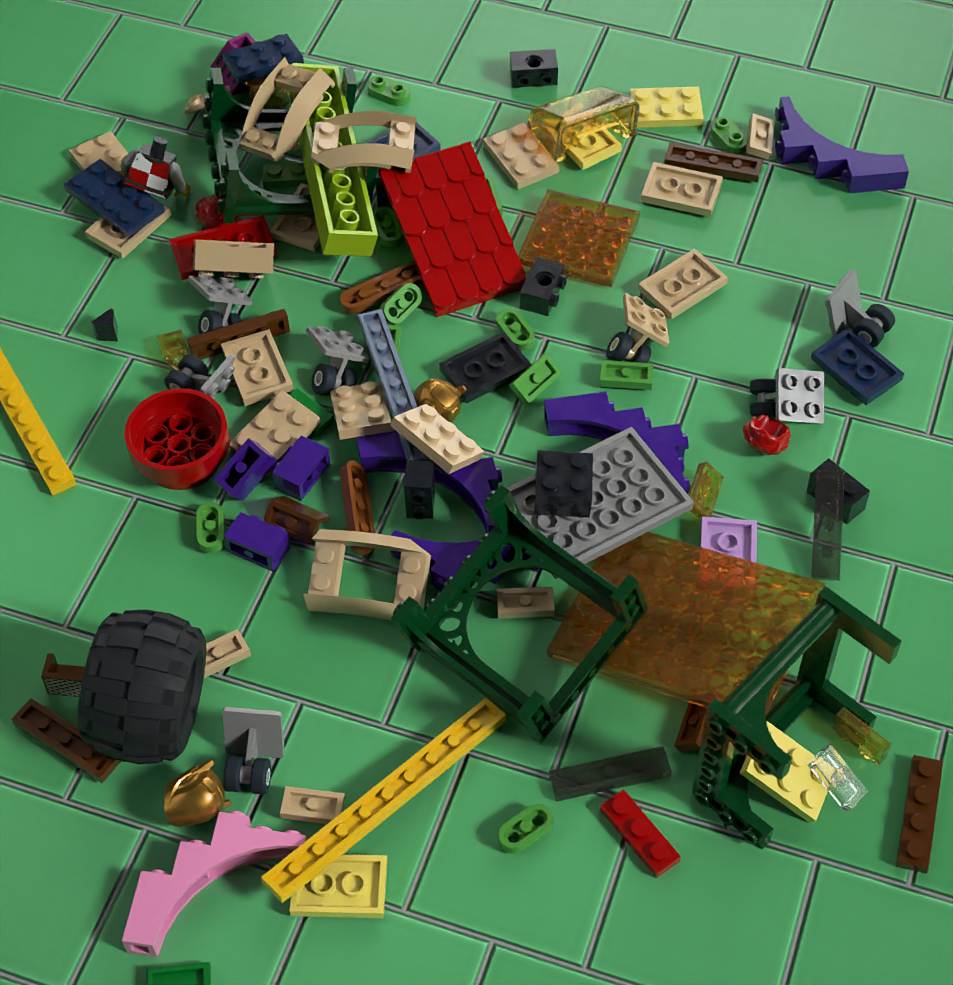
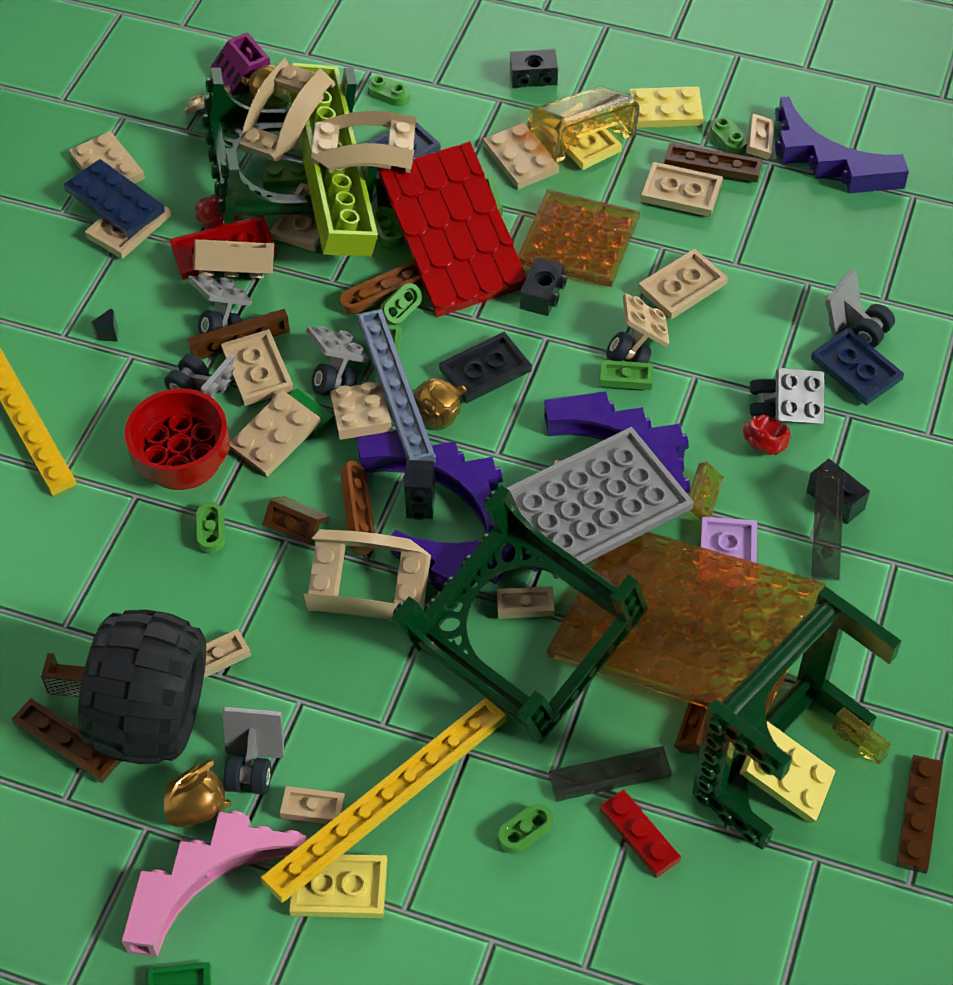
(154, 170): torso -> none
(173, 347): clear yellow plate -> none
(245, 469): dark purple brick -> none
(257, 541): dark purple brick -> none
(261, 58): dark blue plate -> none
(300, 468): dark purple brick -> none
(437, 438): tan plate -> none
(518, 331): bright green plate -> none
(535, 379): bright green plate -> none
(563, 483): black brick -> none
(837, 778): clear plate -> none

